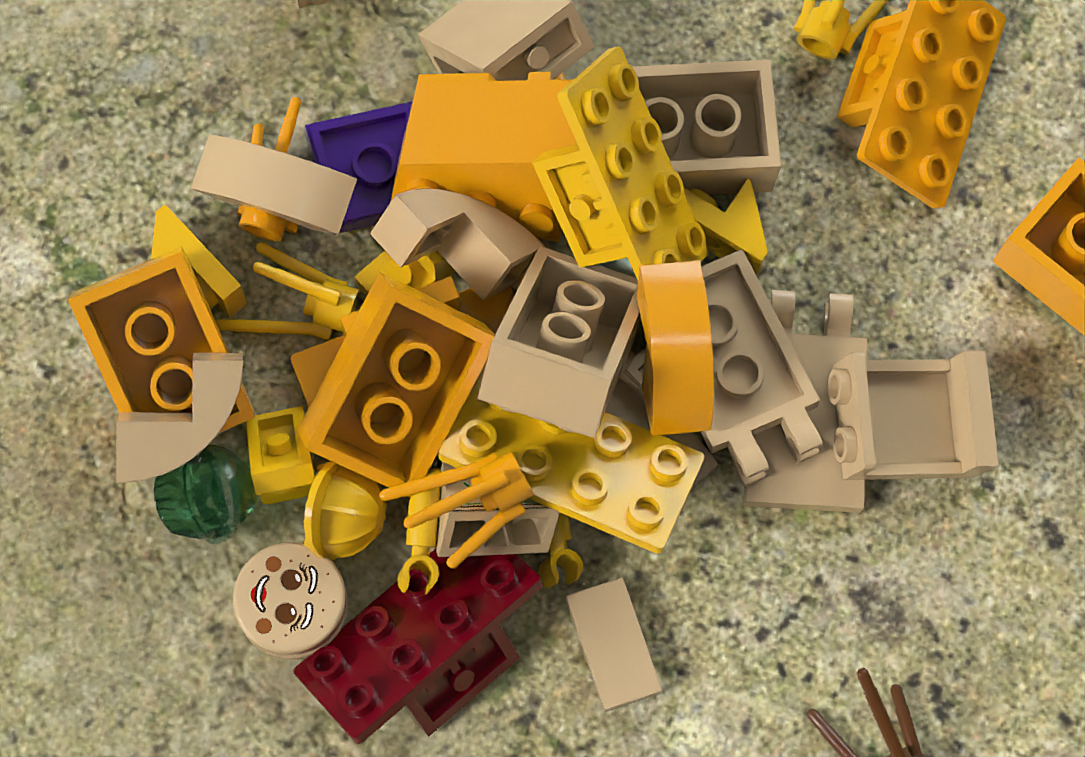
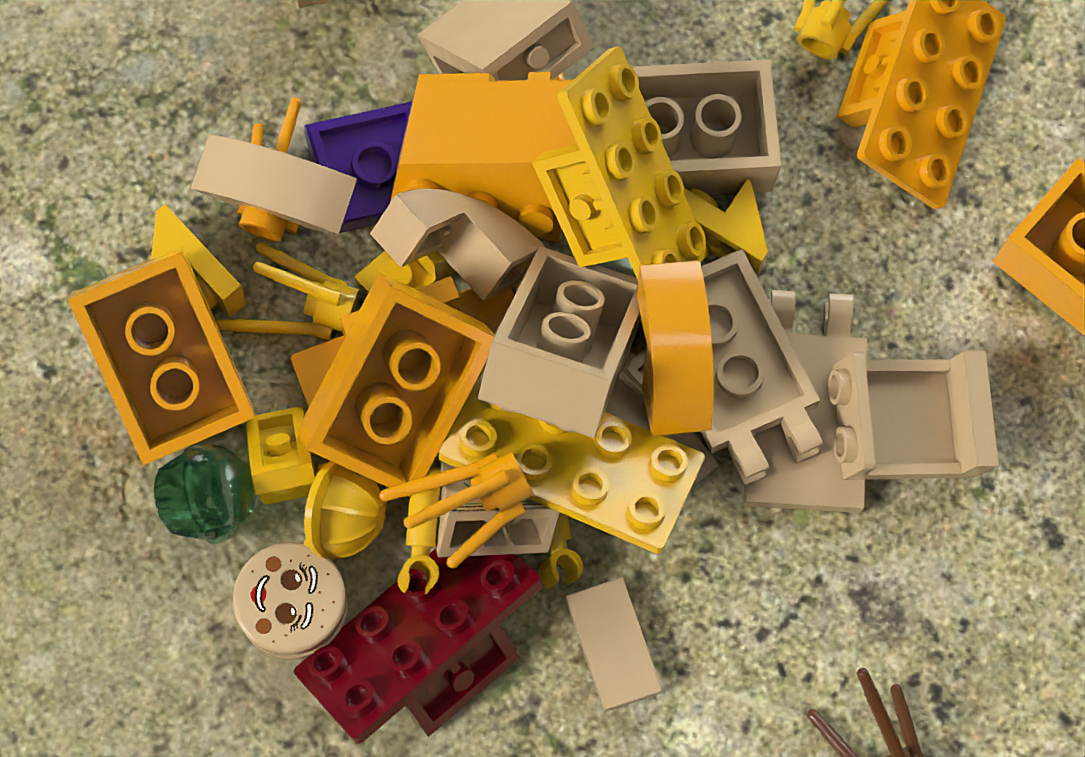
(164, 441): tan brick -> none

